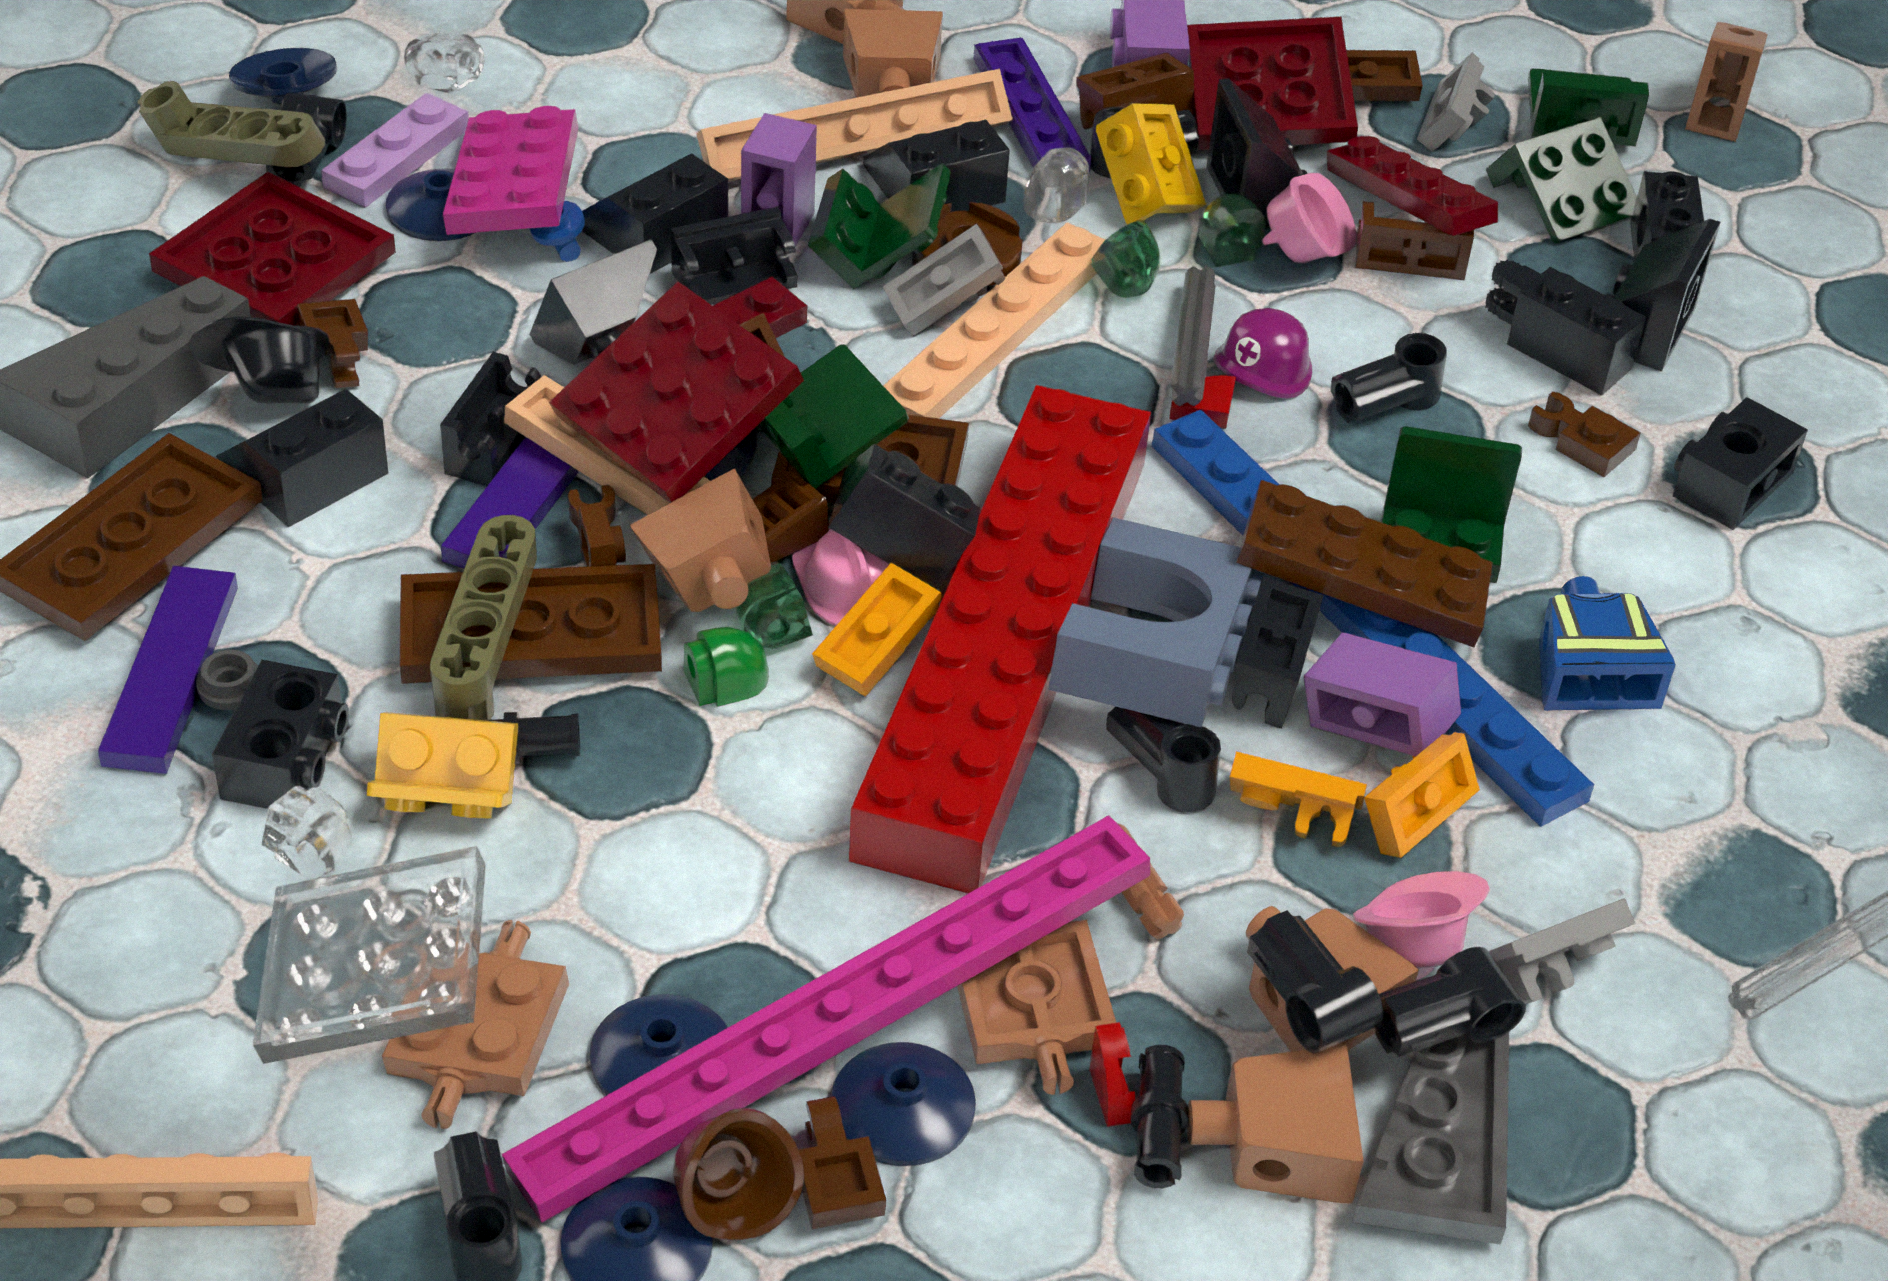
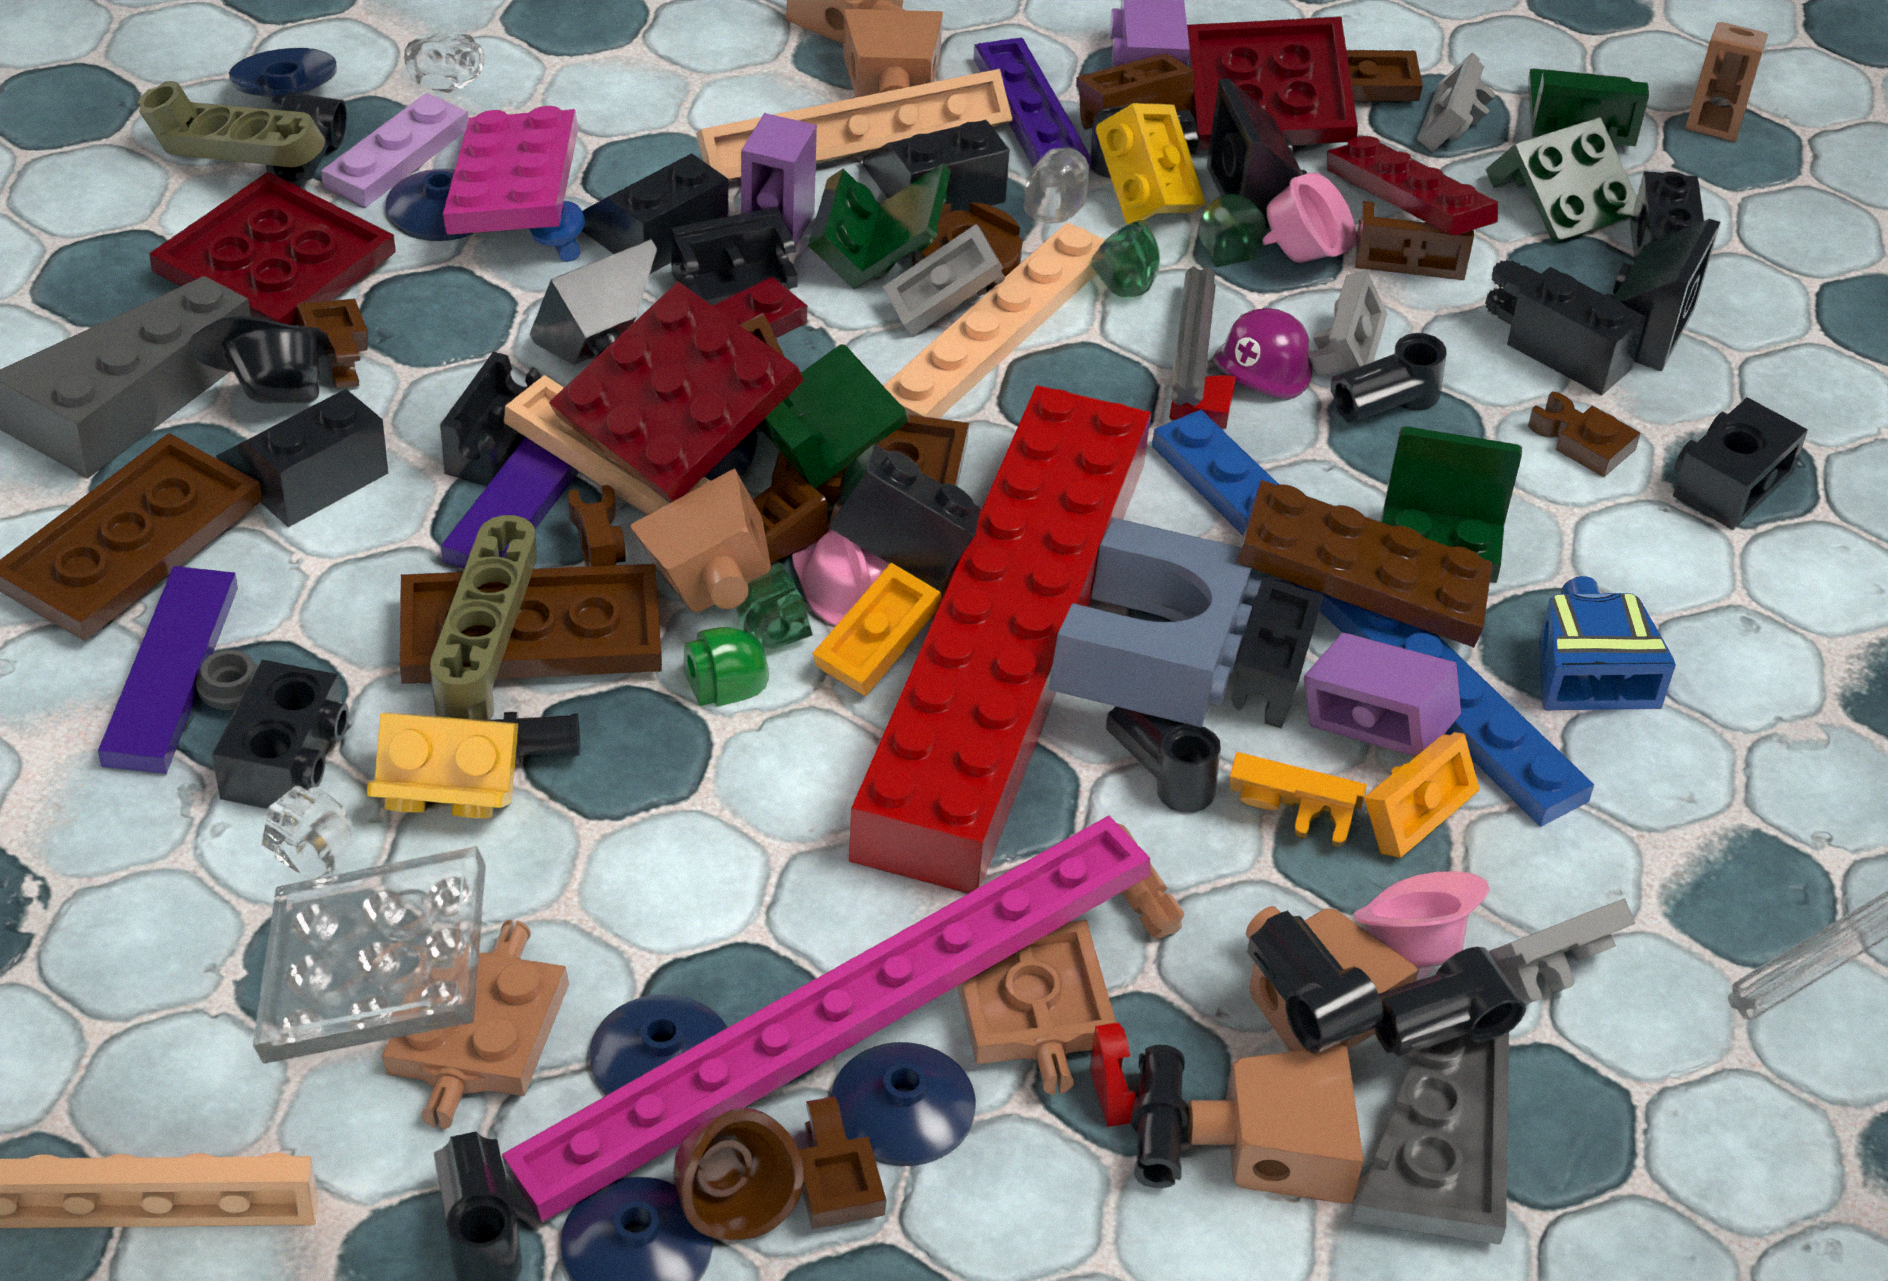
(1355, 330): none -> light grey plate

